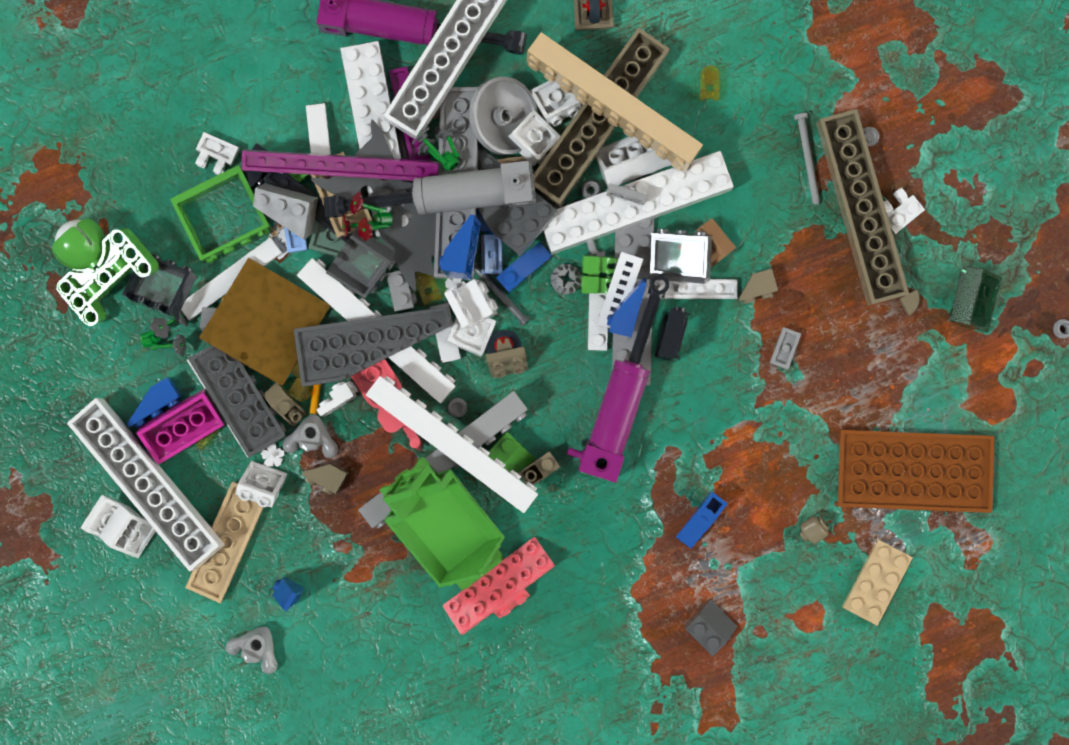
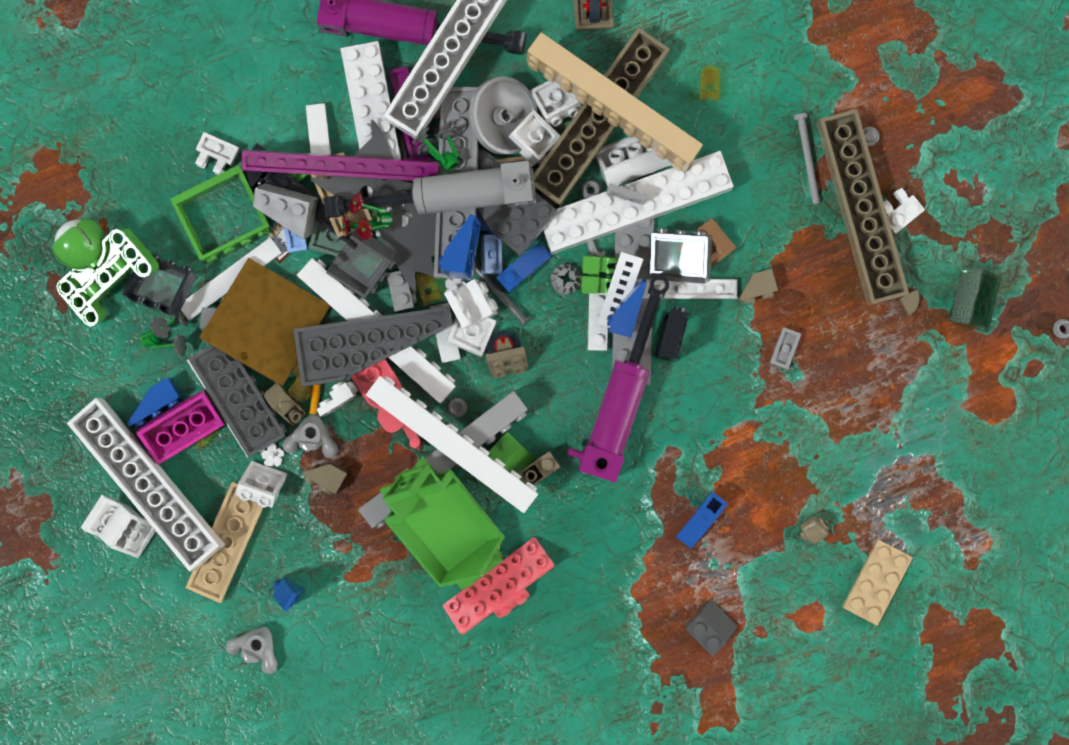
(915, 471): dark orange plate -> none

